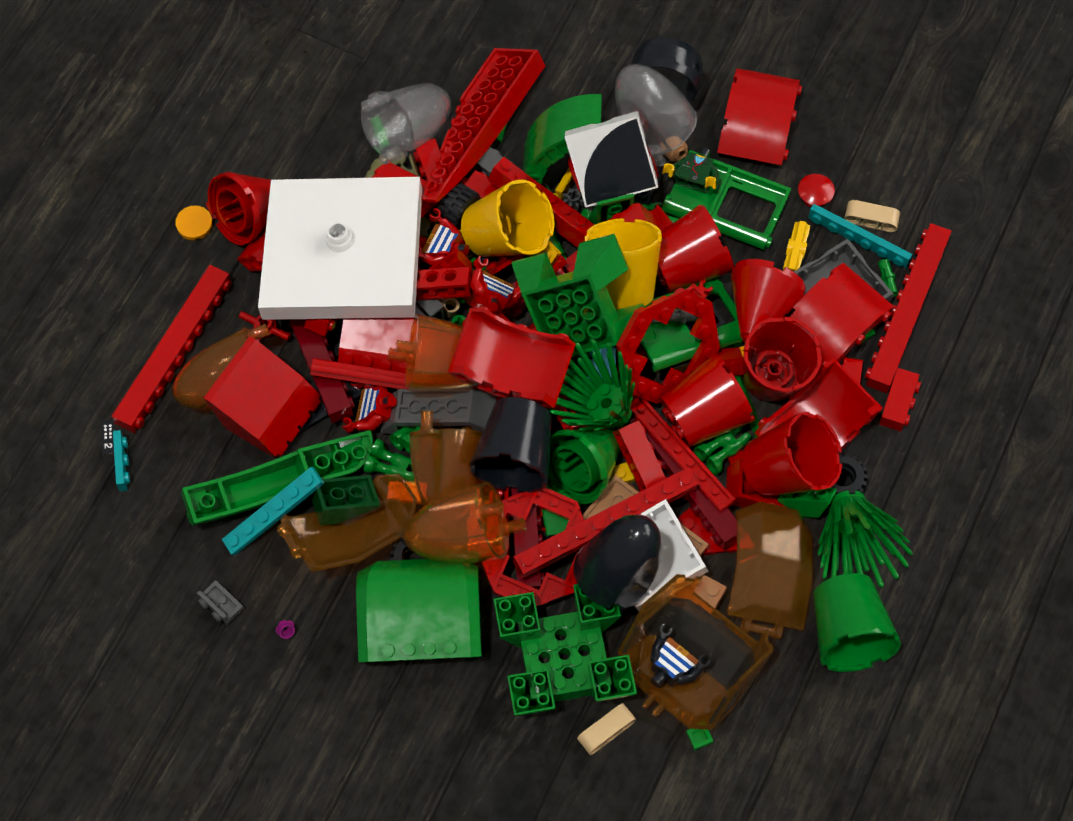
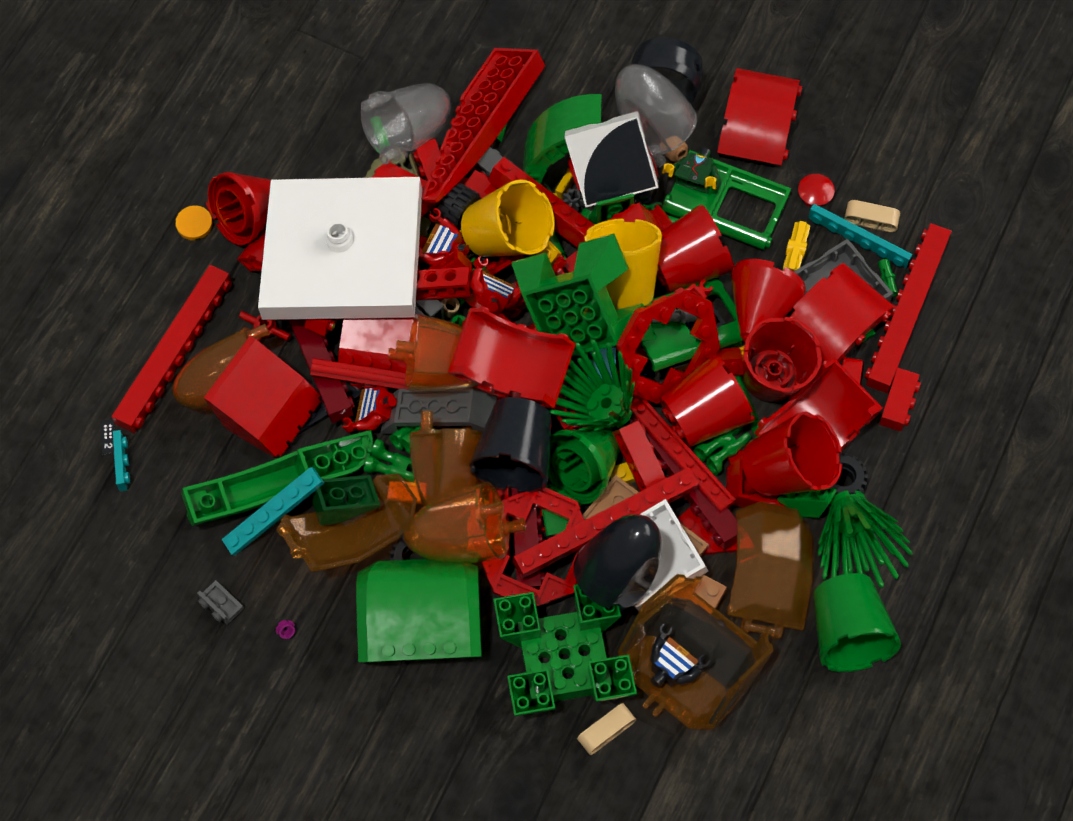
(699, 738): green plate -> none

